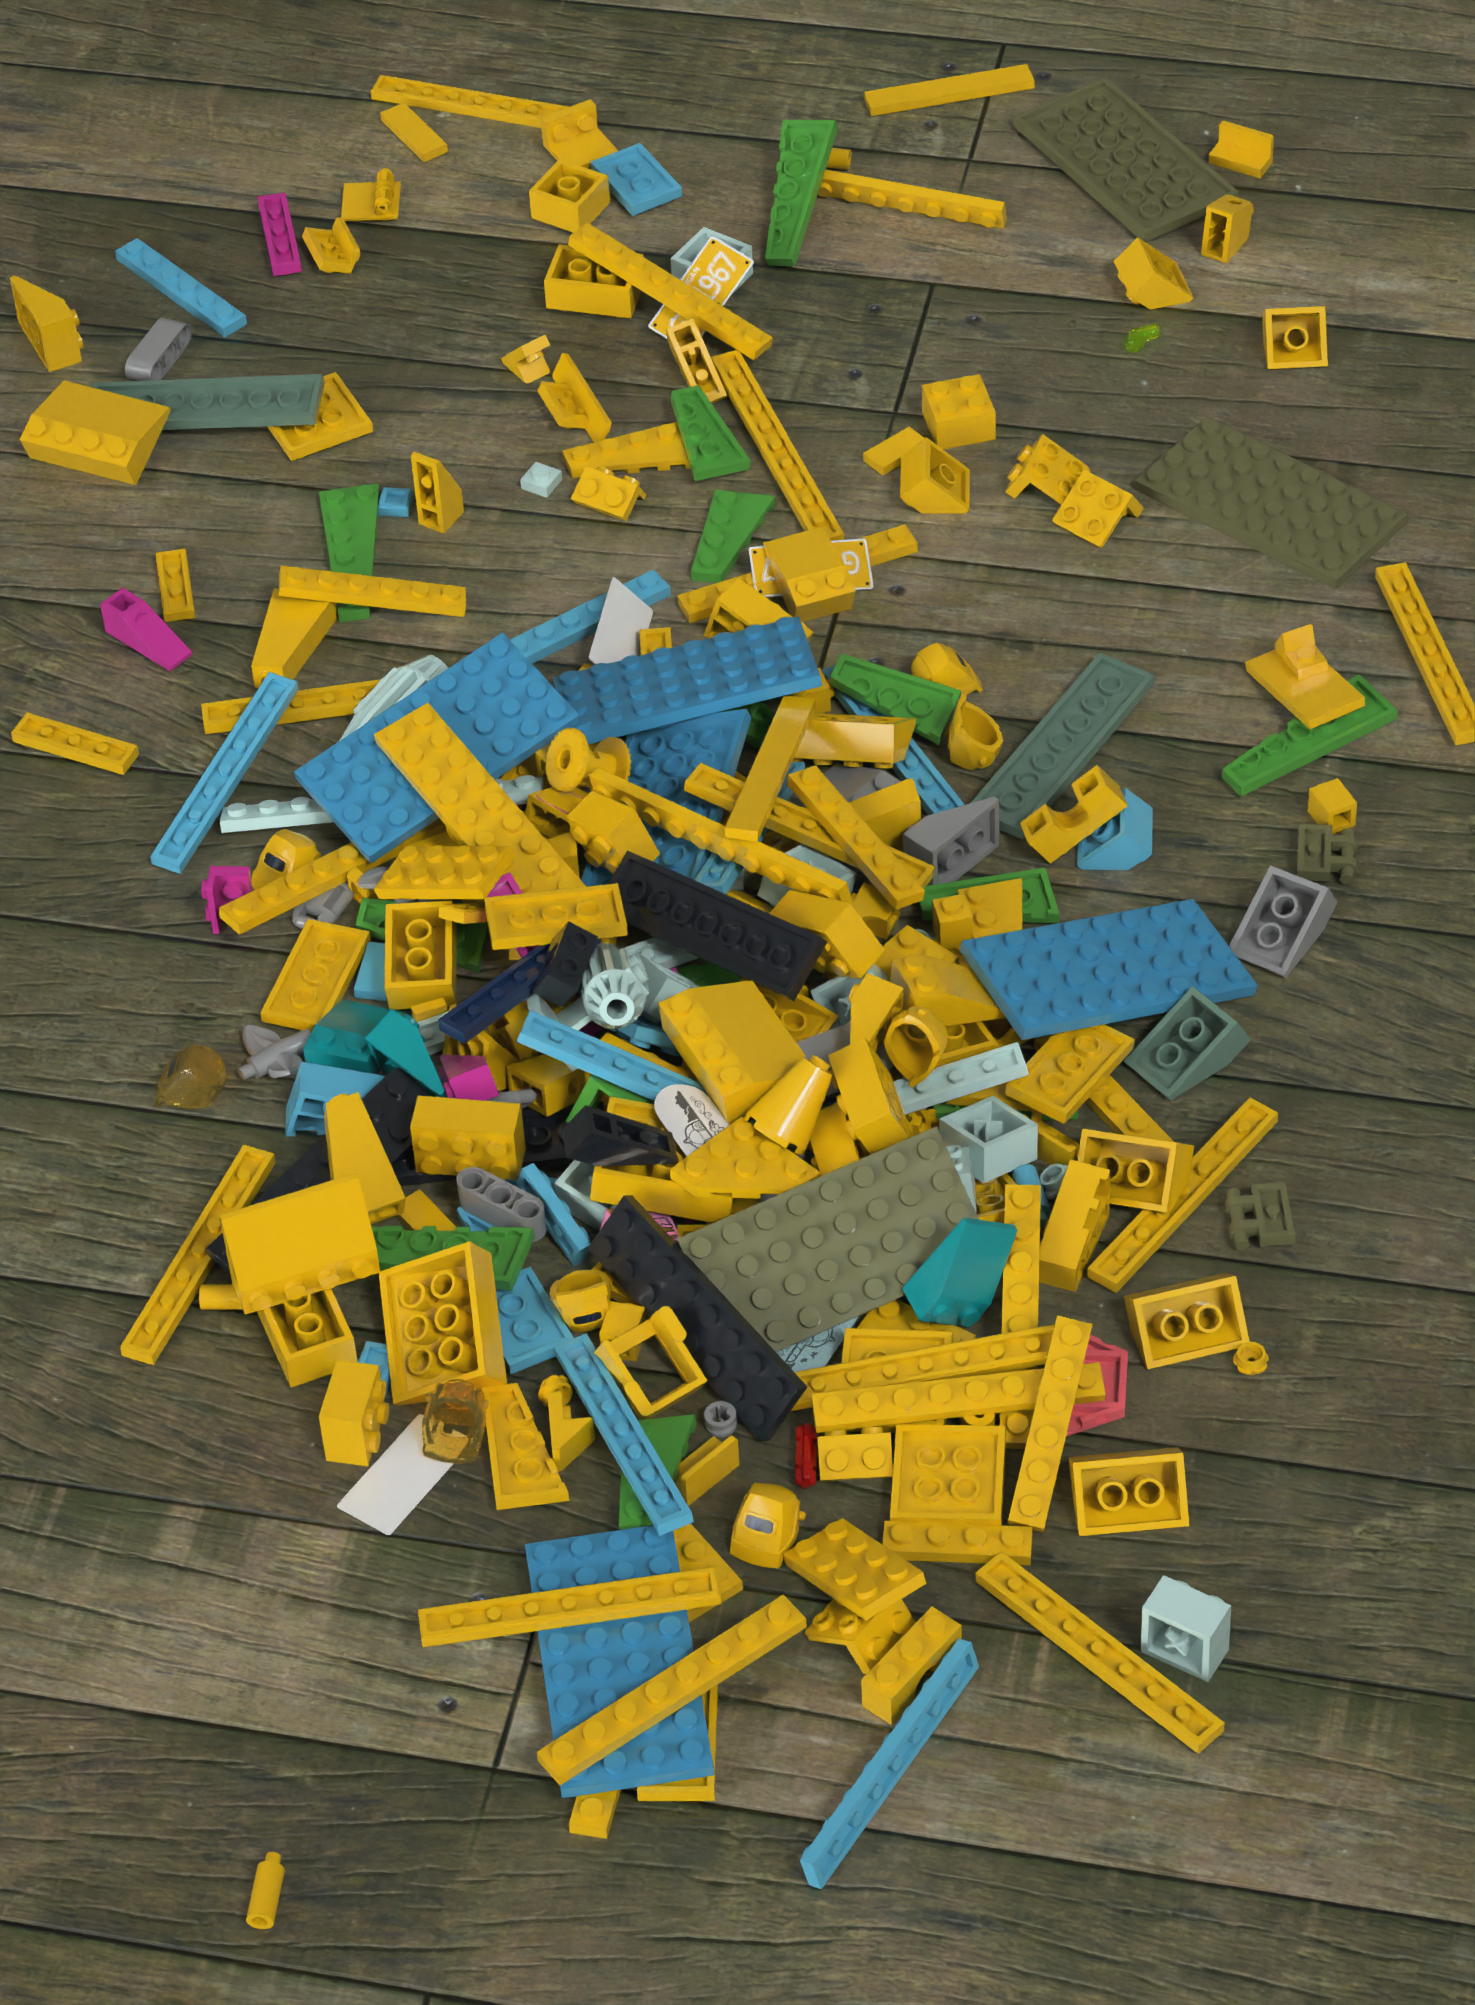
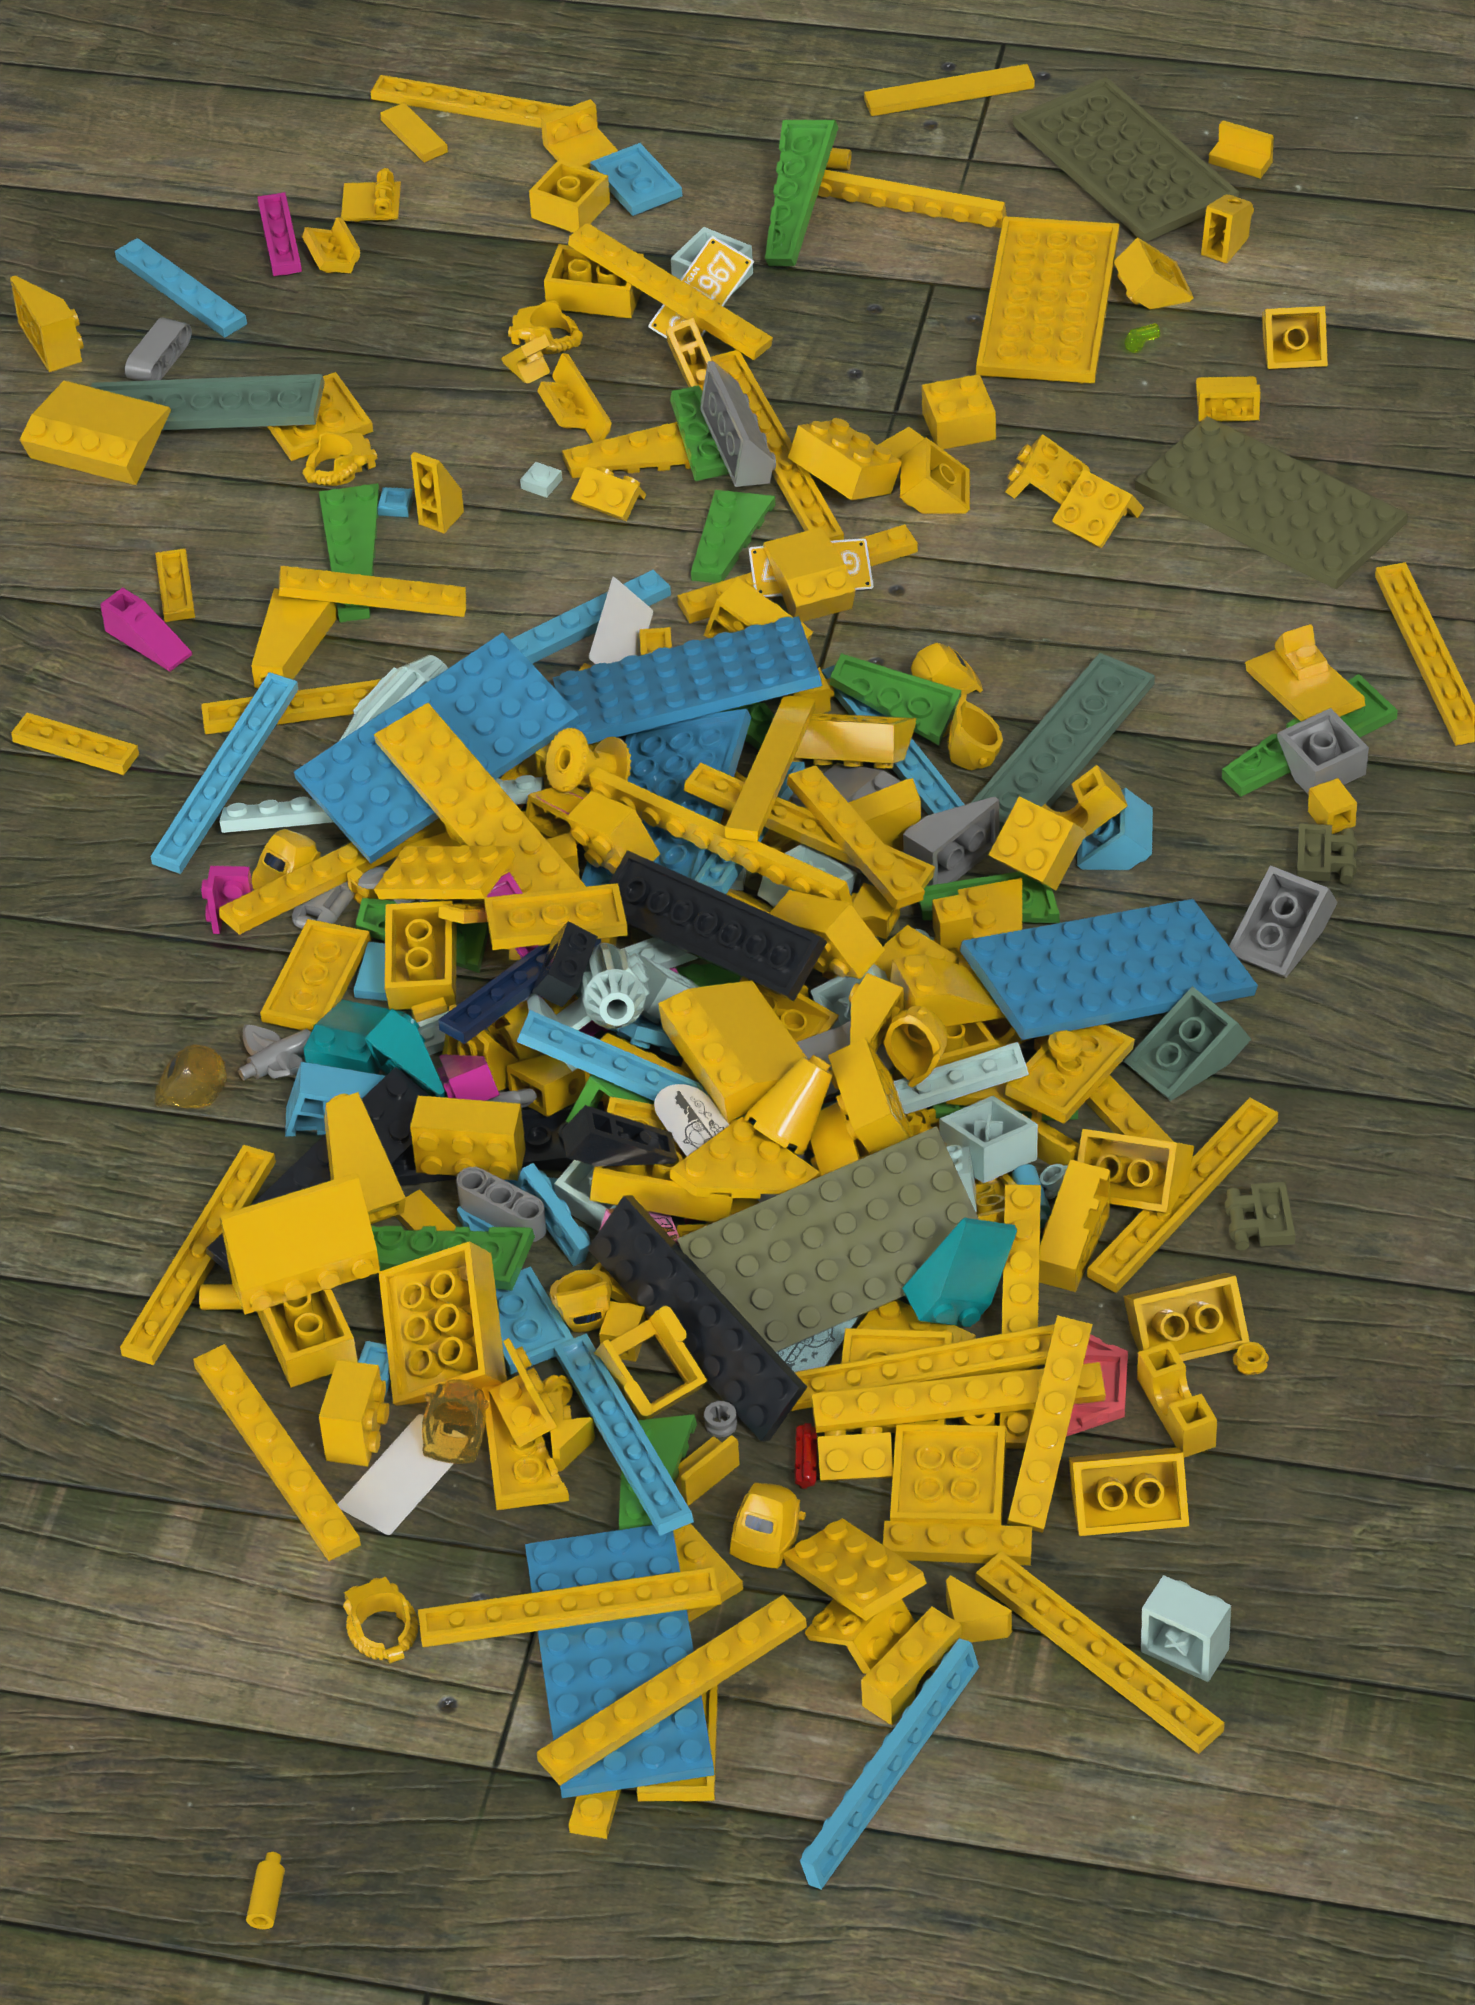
(277, 1453): none -> yellow plate
(332, 445): none -> yellow piece
(377, 1597): none -> yellow piece
(520, 1401): none -> yellow bracket
(537, 320): none -> yellow piece
(735, 429): none -> light grey slope
(845, 459): none -> yellow brick
(979, 1615): none -> yellow slope
(1037, 843): none -> yellow brick
(1048, 300): none -> yellow plate
(1064, 1045): none -> yellow plate
(1183, 1415): none -> yellow arch
(1228, 398): none -> yellow bracket
(1323, 750): none -> light grey slope

